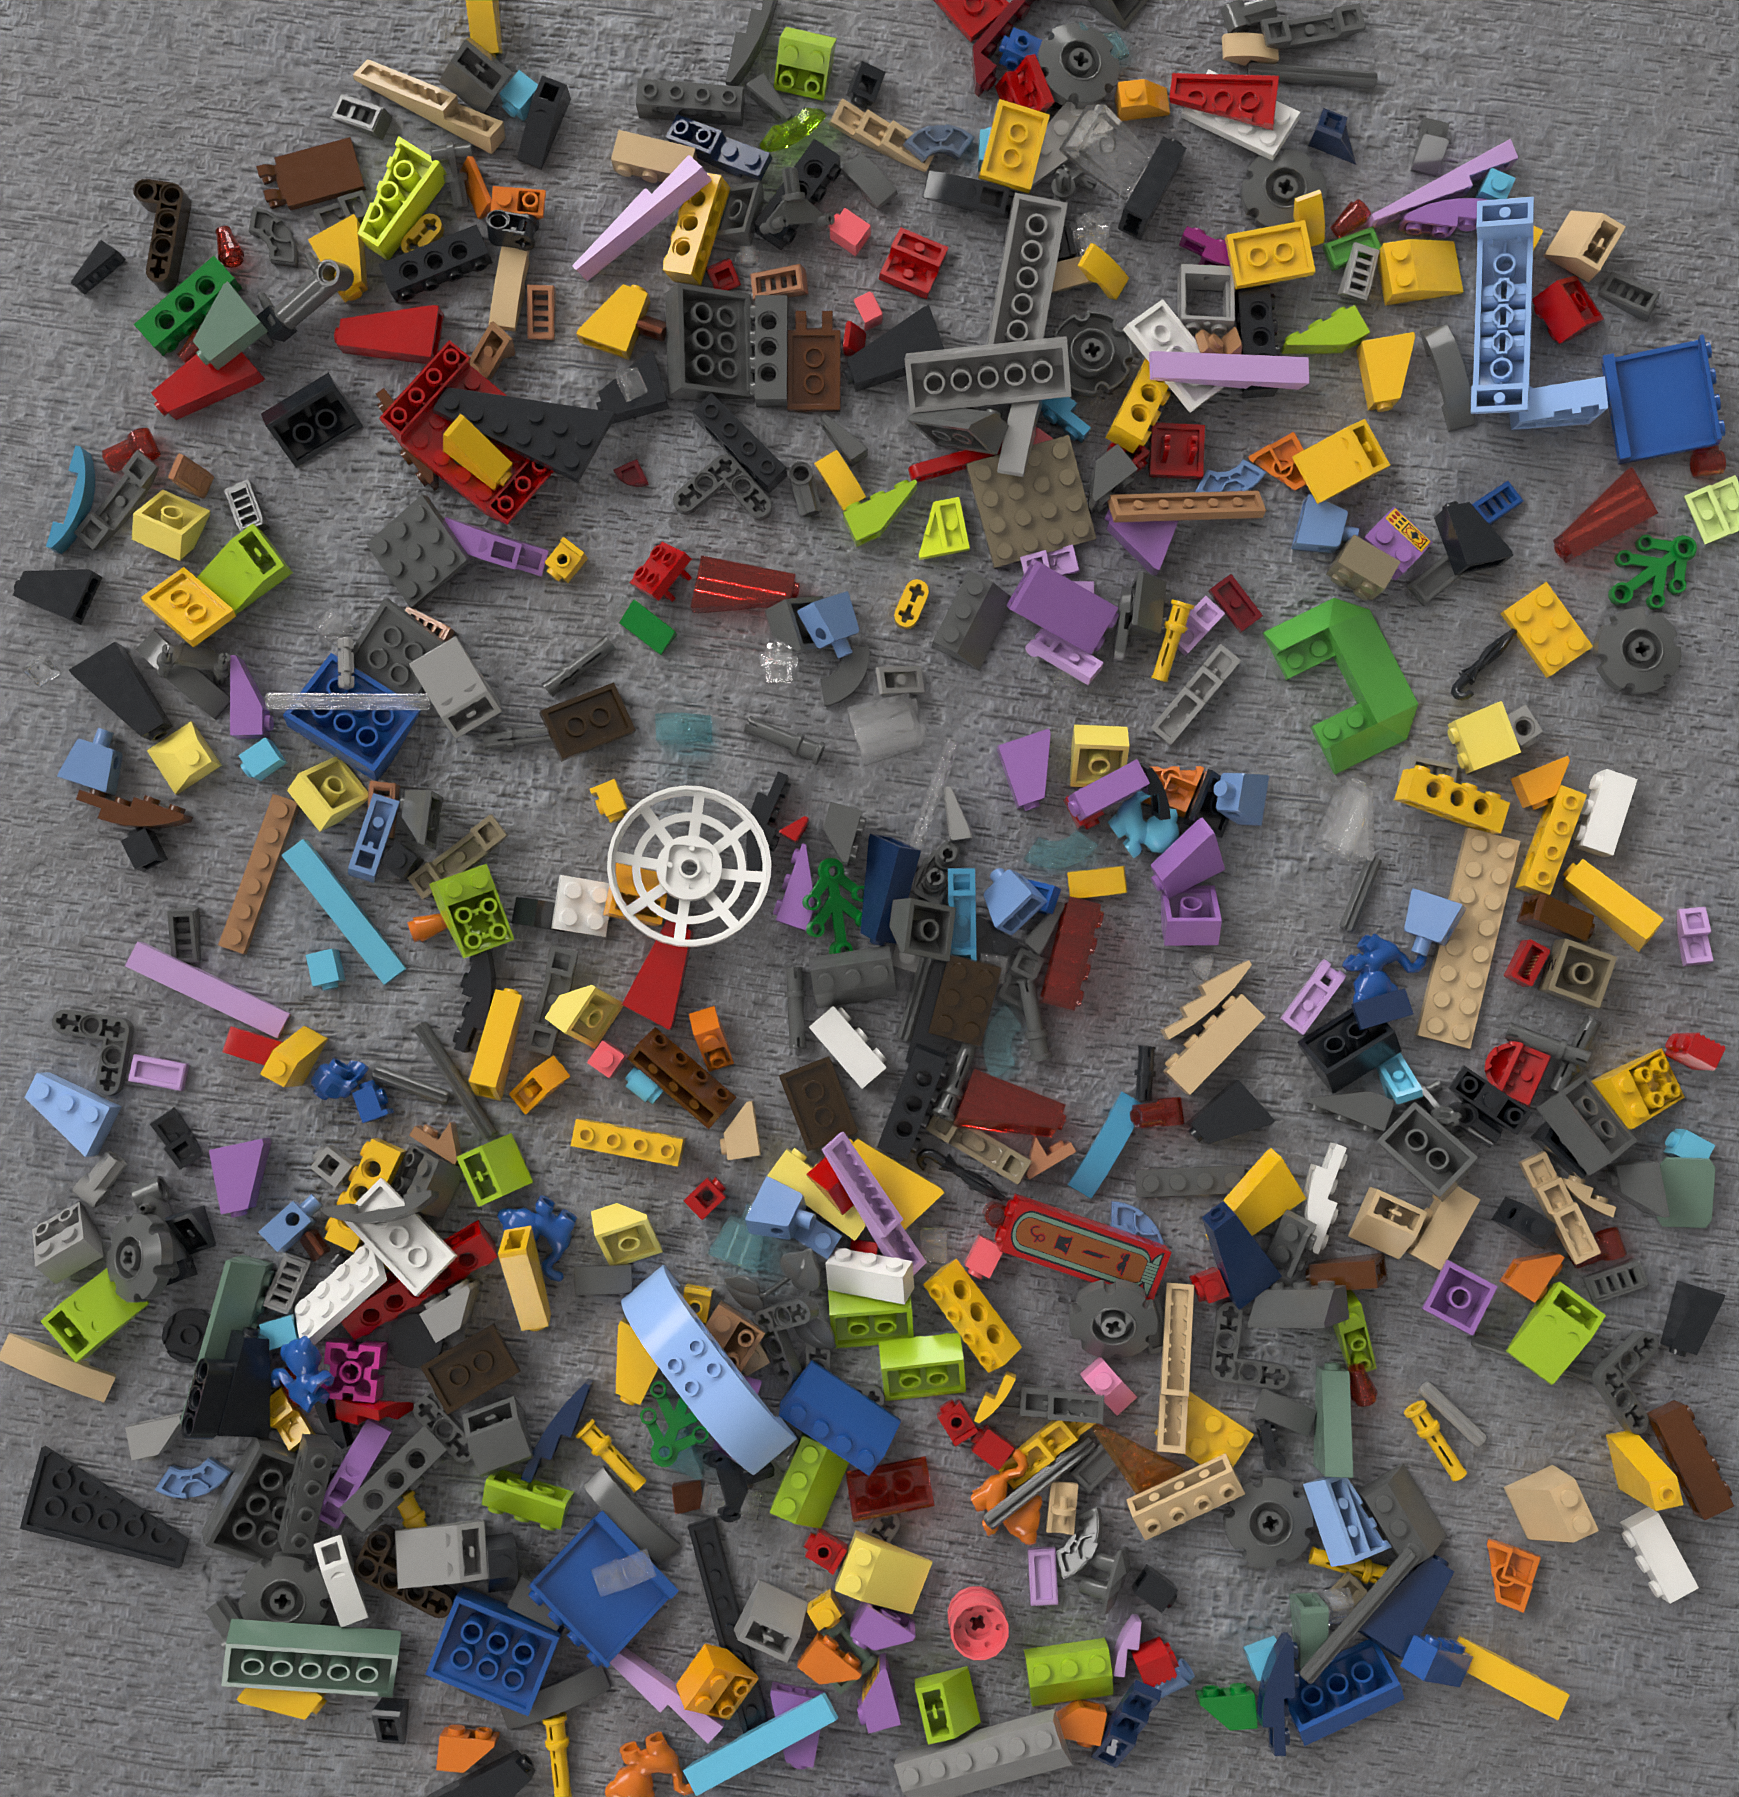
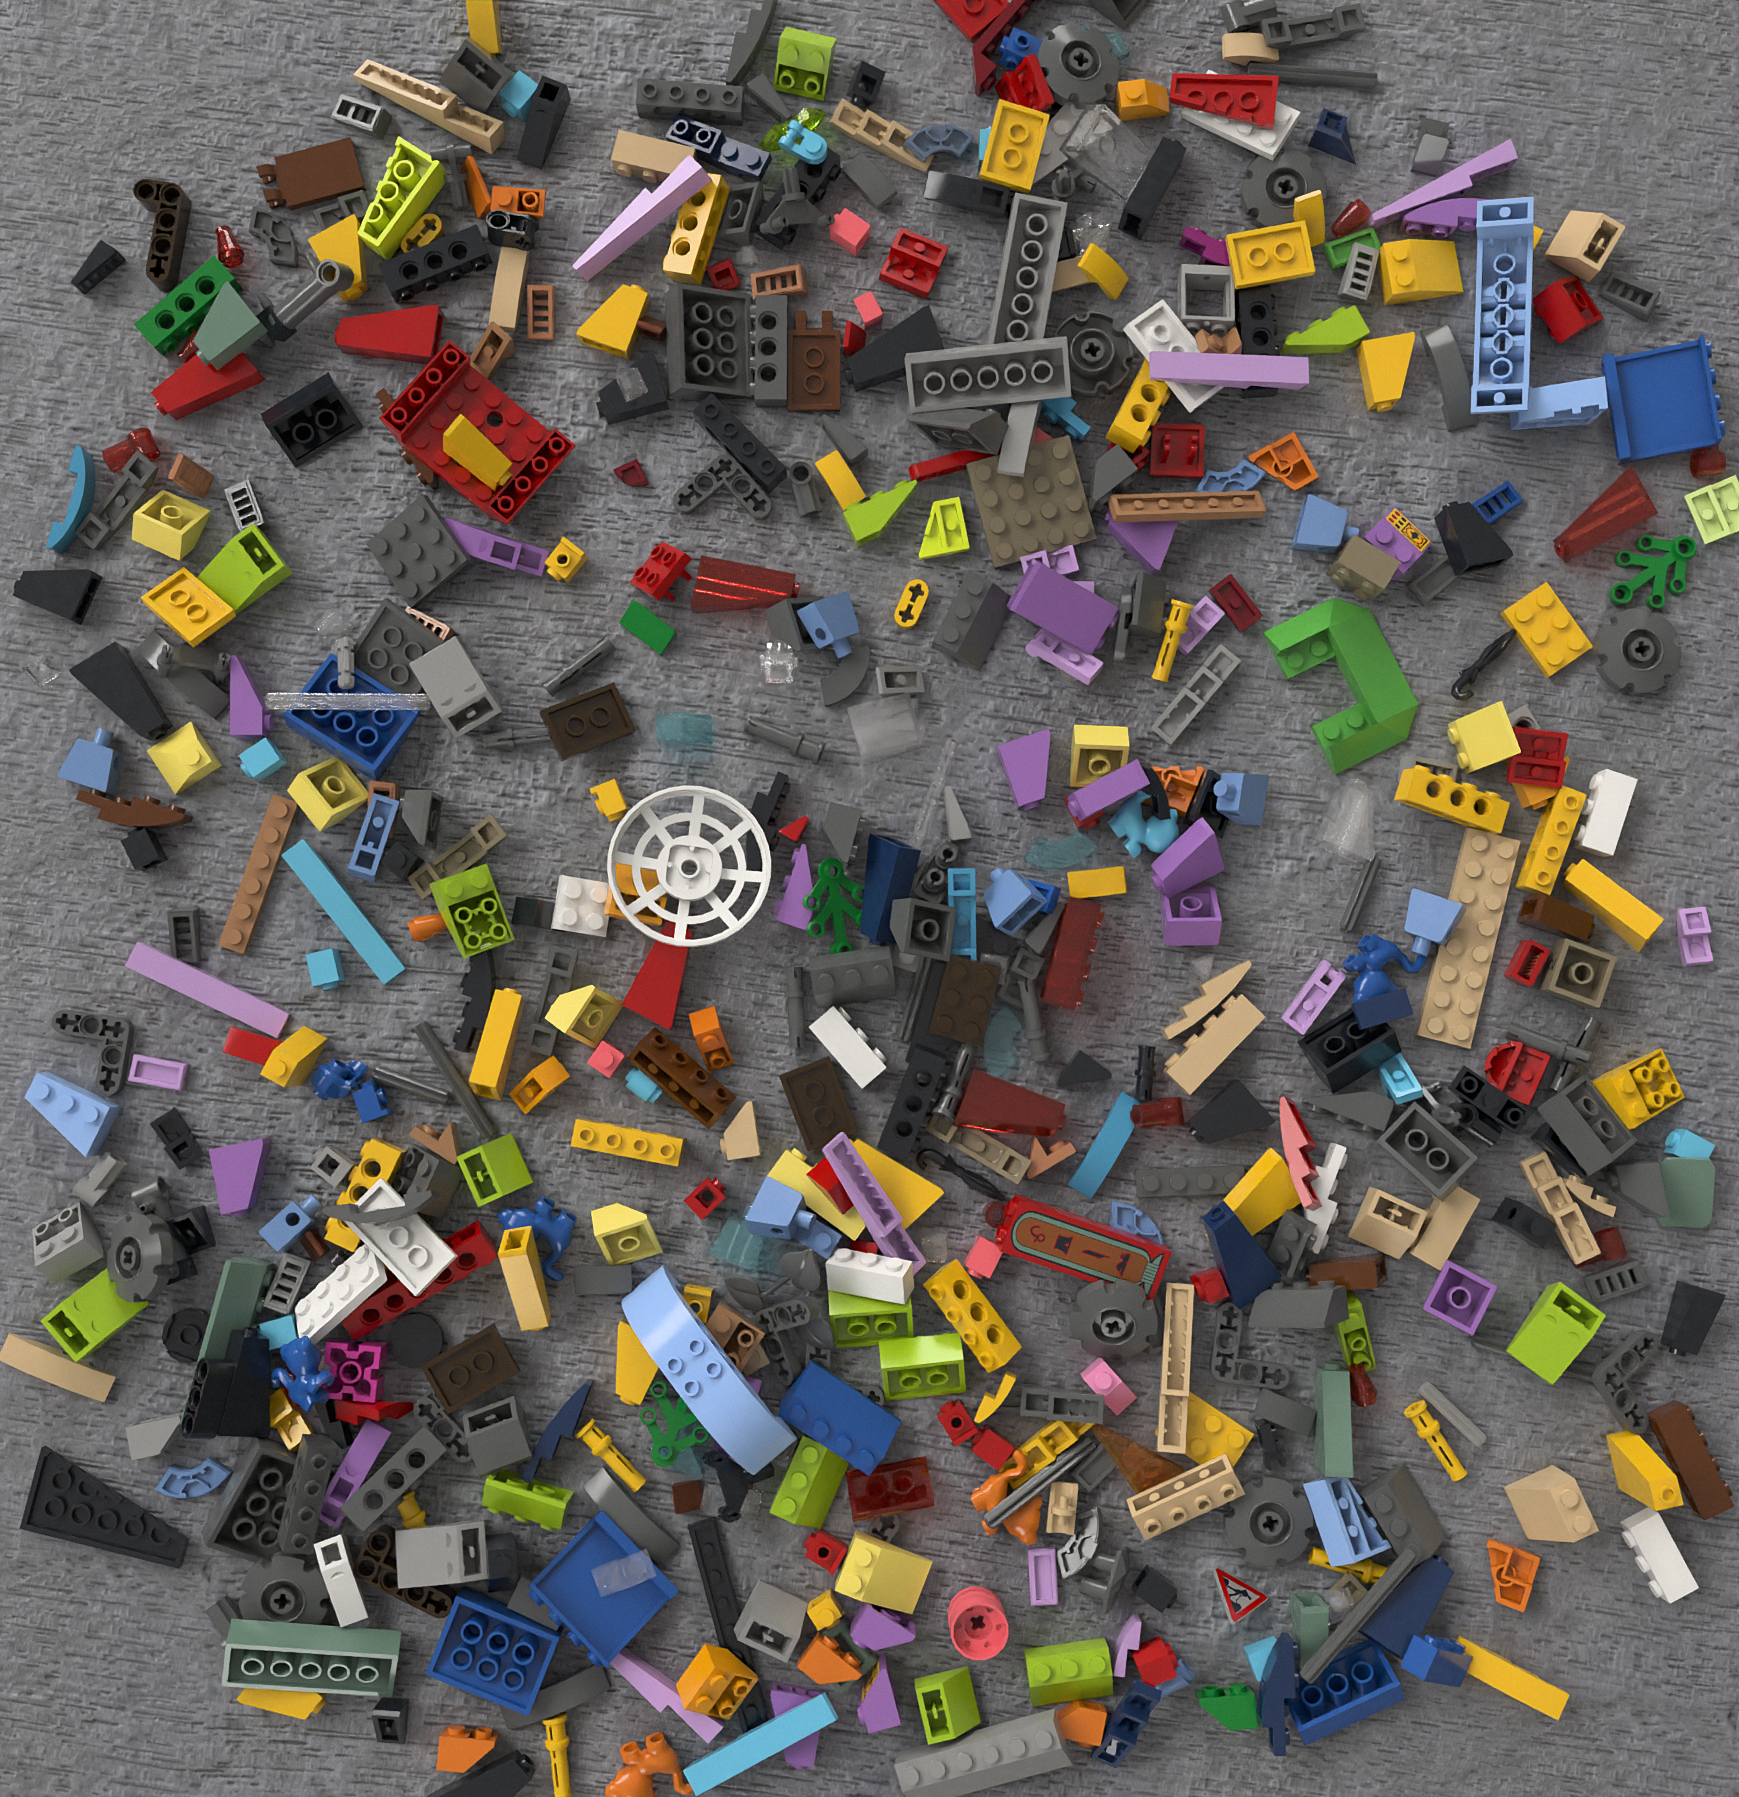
(451, 1313): light grey slope -> none
(543, 432): black wing -> none
(811, 150): none -> medium azure plate
(1082, 1069): none -> black slope
(1237, 1596): none -> piece
(1297, 1144): none -> slope
(1341, 461): yellow slope -> none
(1495, 185): medium azure brick -> none
(1531, 1274): orange slope -> none
(1540, 758): none -> red slope
(1694, 1050): red brick -> none

